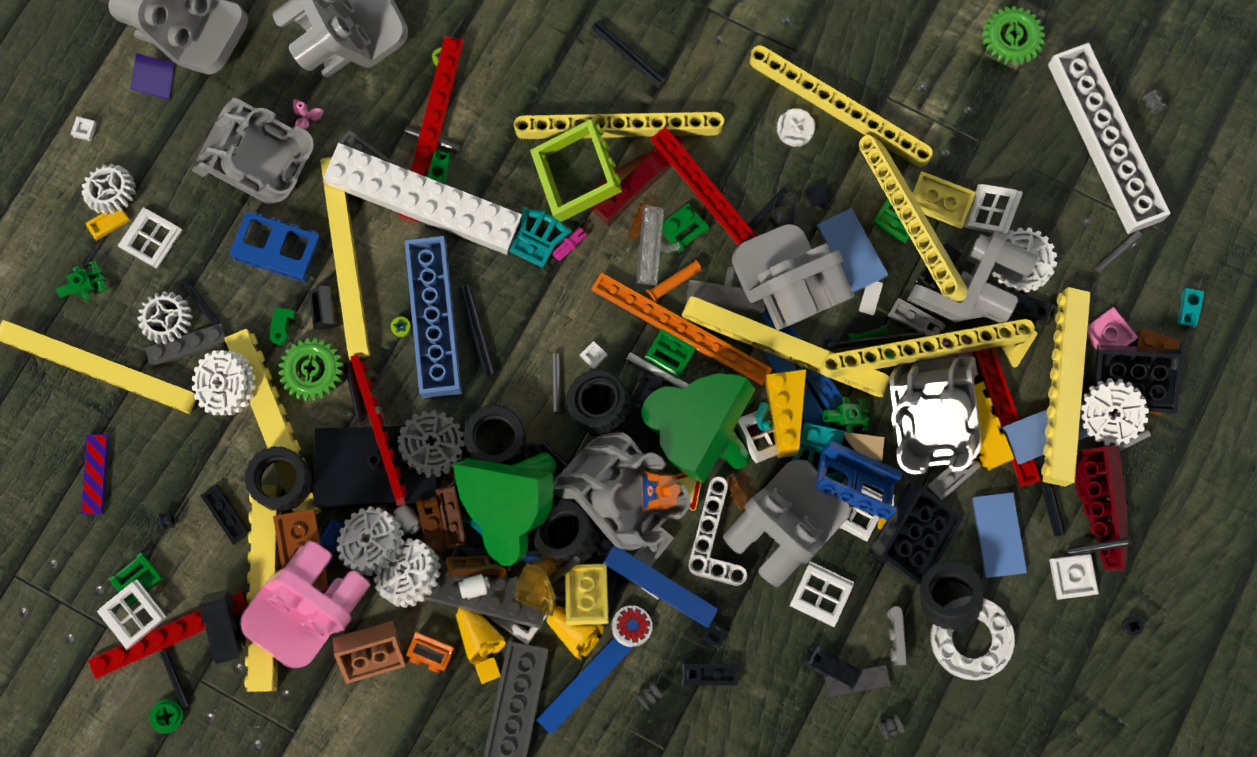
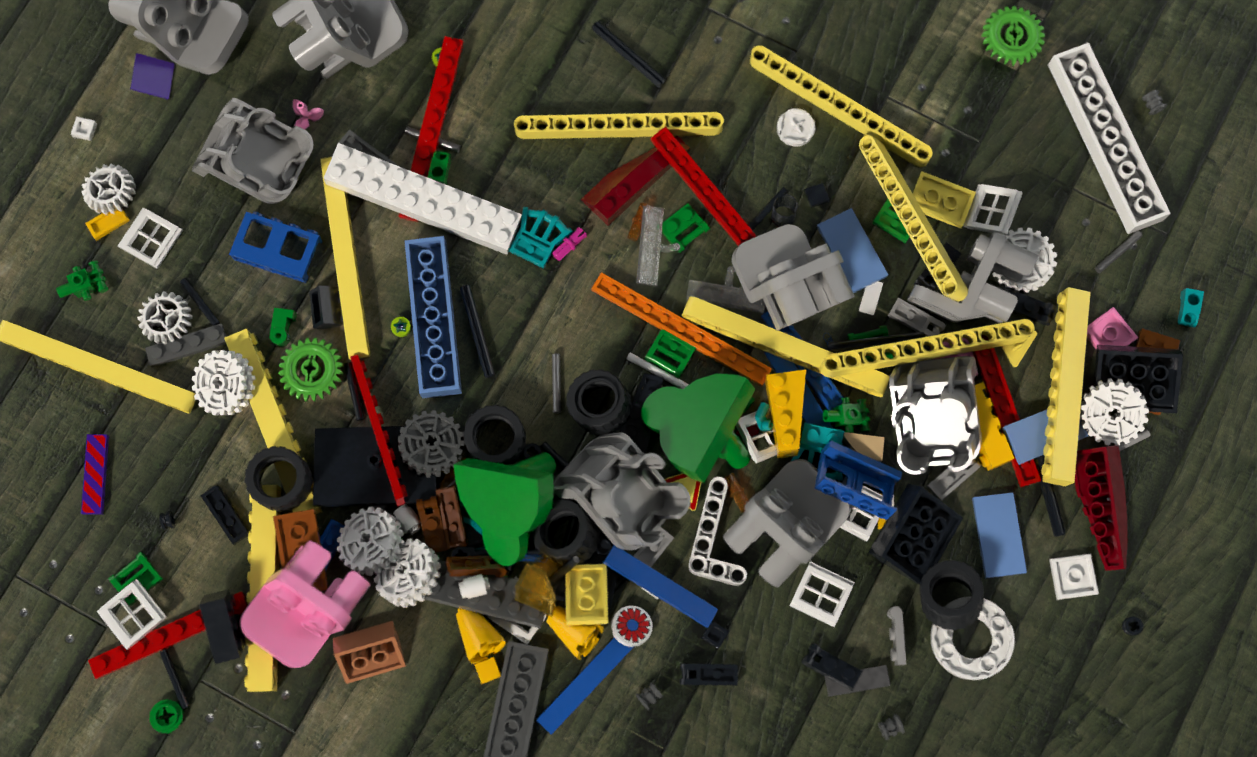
(430, 652): orange window -> none
(539, 153): lime window -> none
(593, 355): white tile -> none
(659, 491): orange torso -> none
(673, 281): orange pin -> none
(1098, 546): black bar -> none

